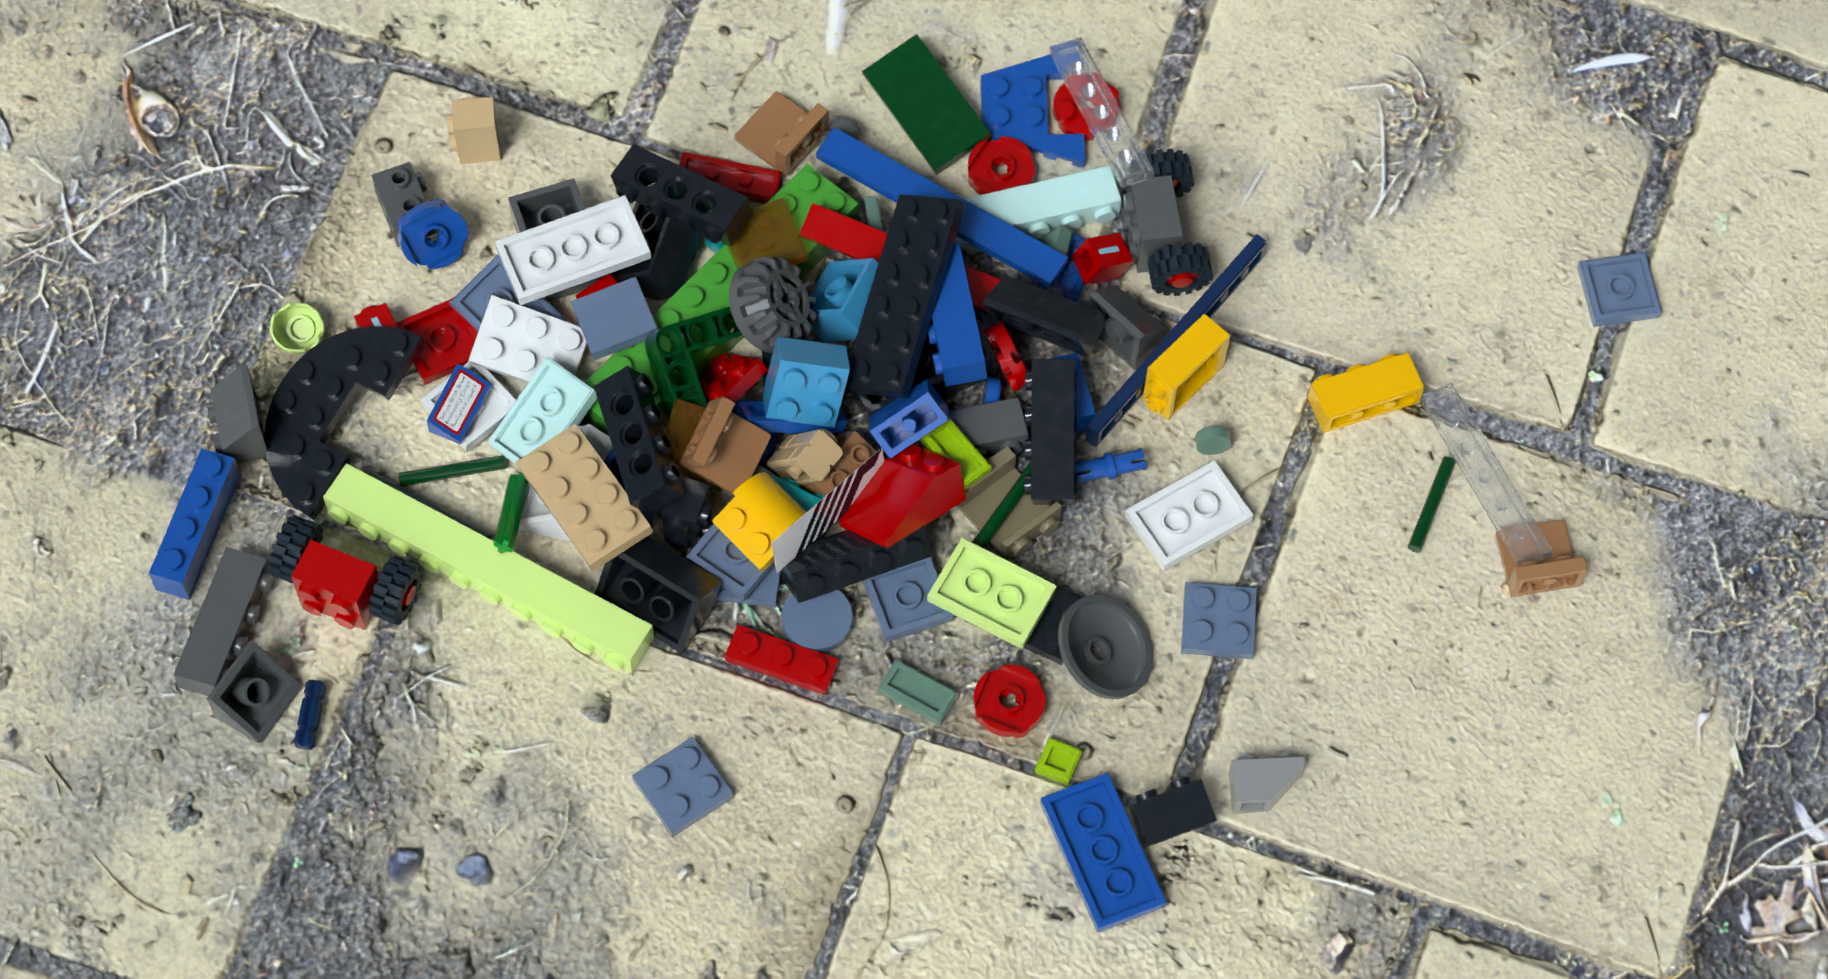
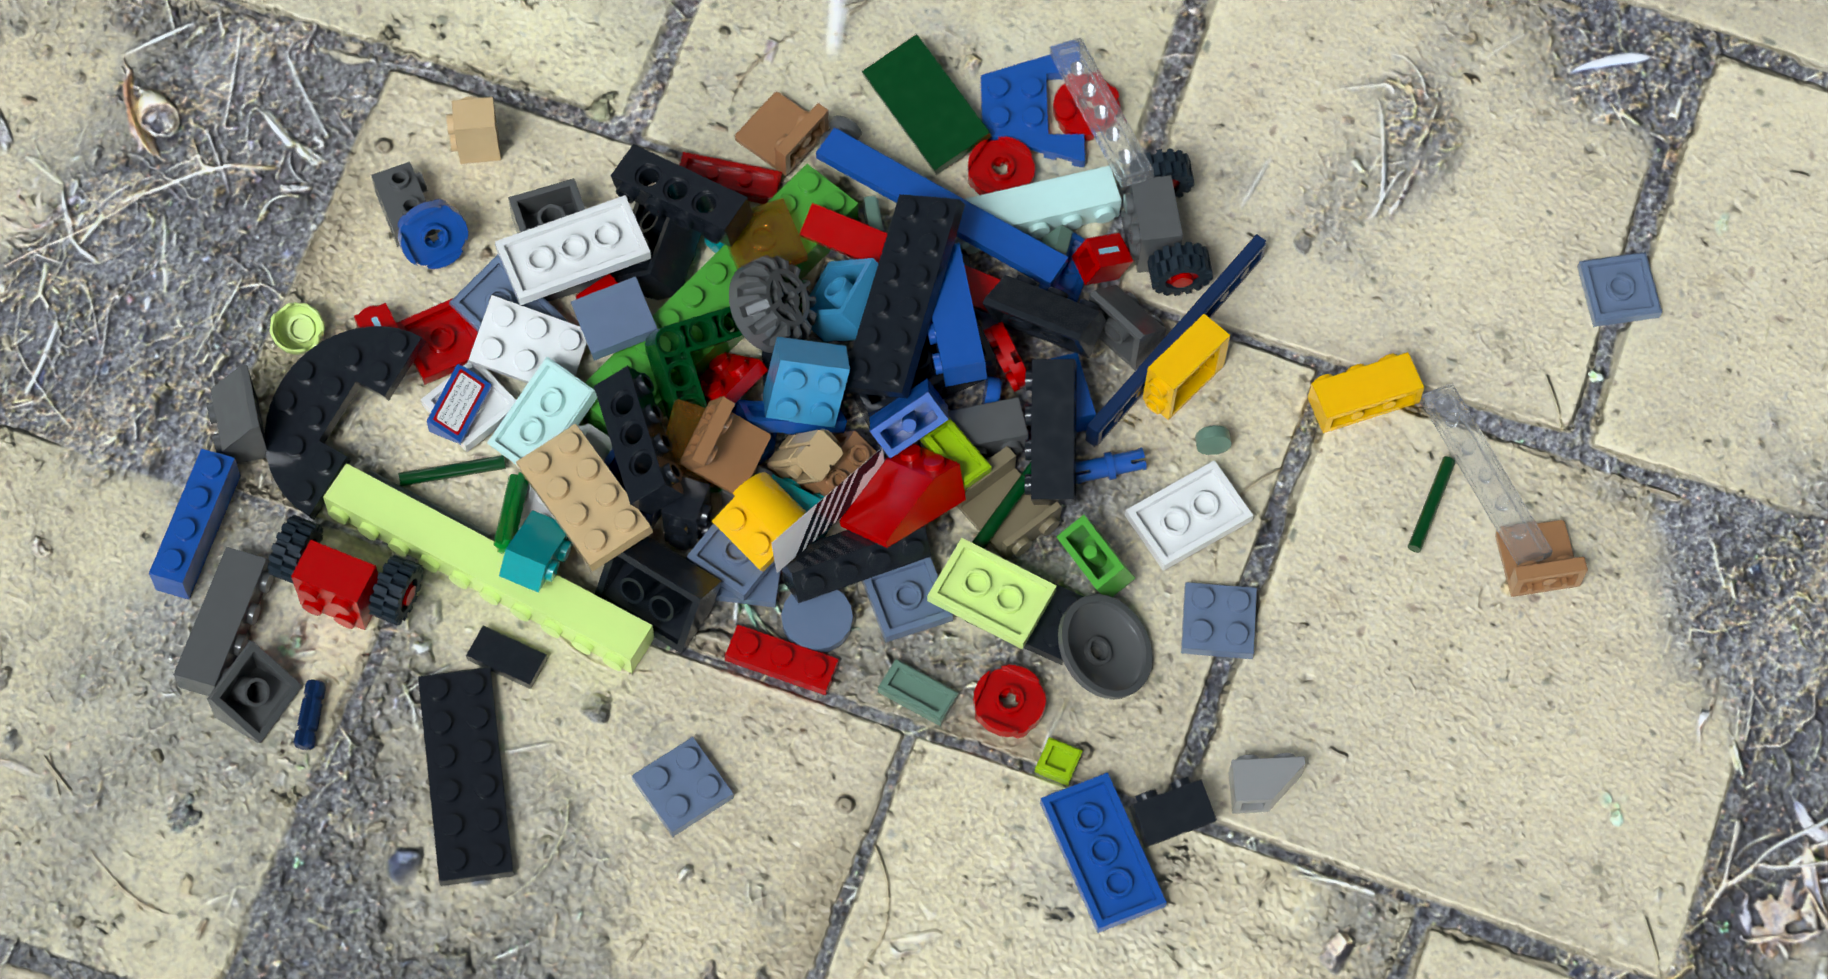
(465, 777): none -> black plate
(506, 657): none -> black tile
(535, 552): none -> teal brick
(1095, 557): none -> bright green brick

